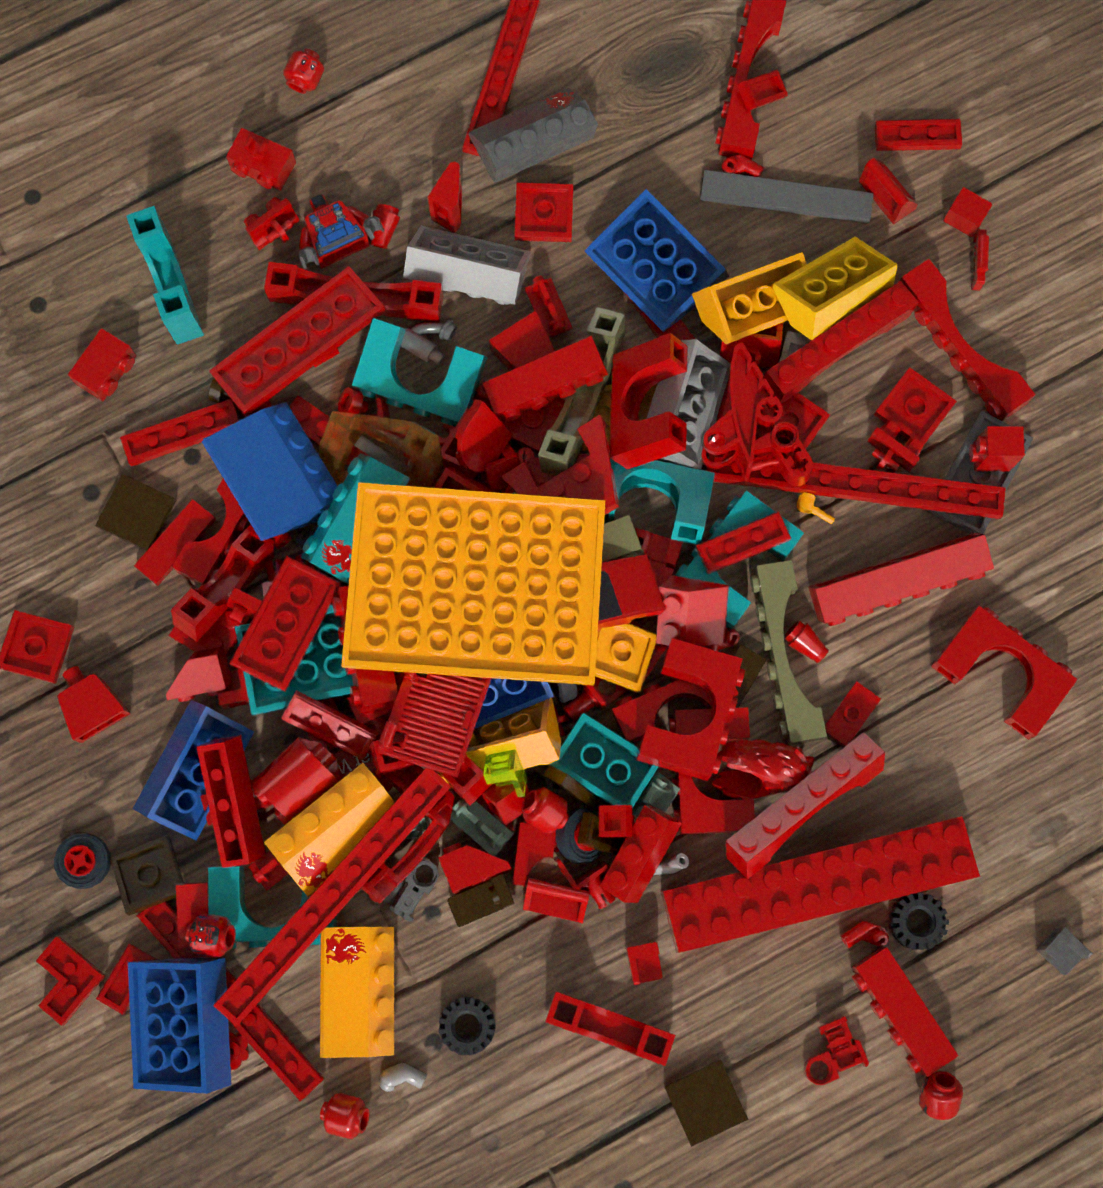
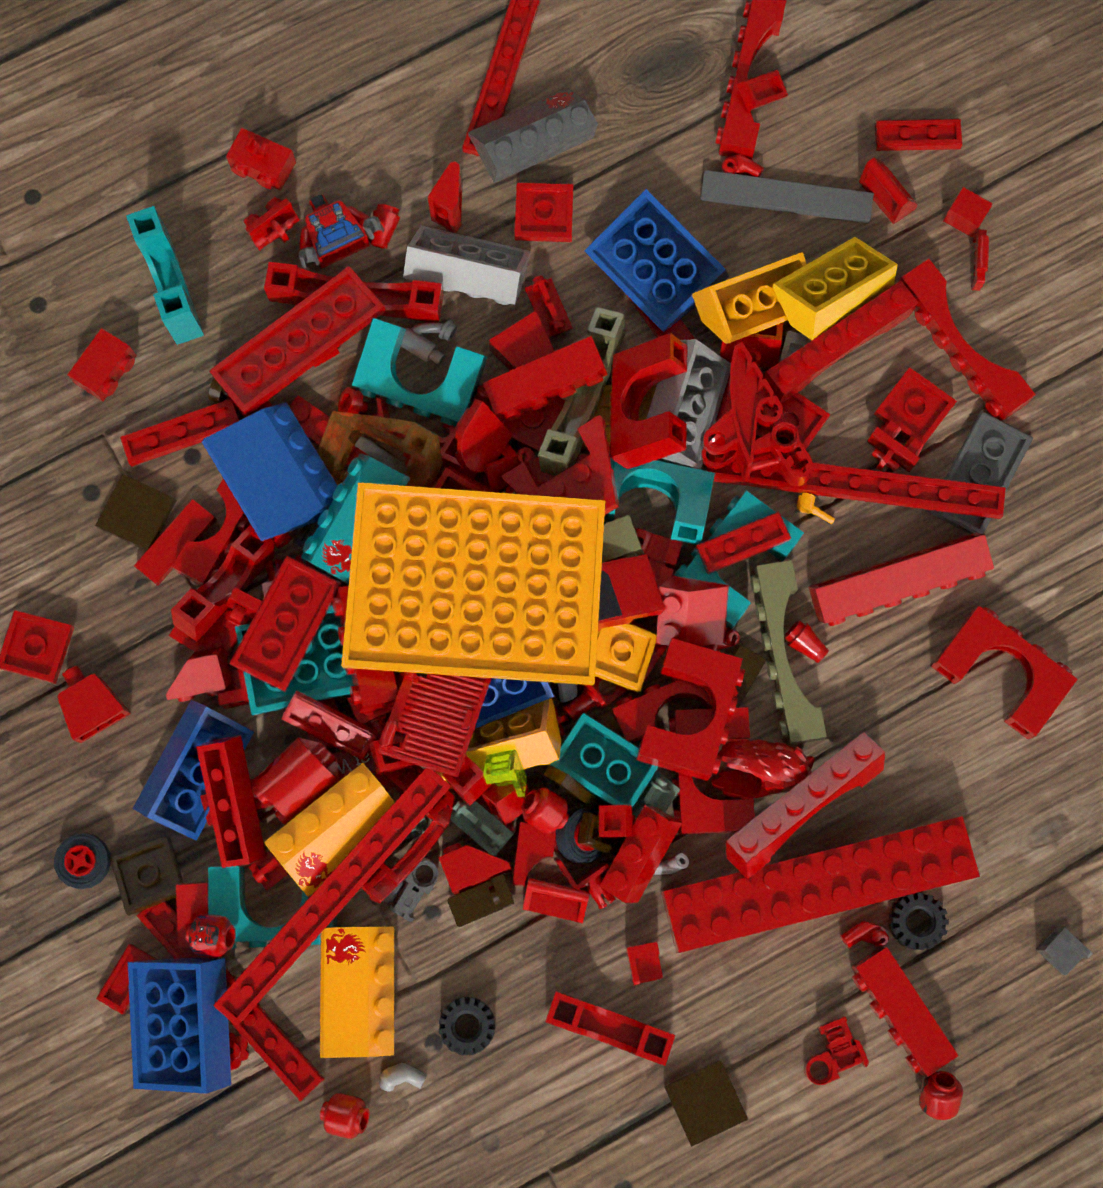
(75, 979): red plate -> none
(303, 71): red head -> none
(851, 714): red plate -> none
(998, 448): red brick -> none

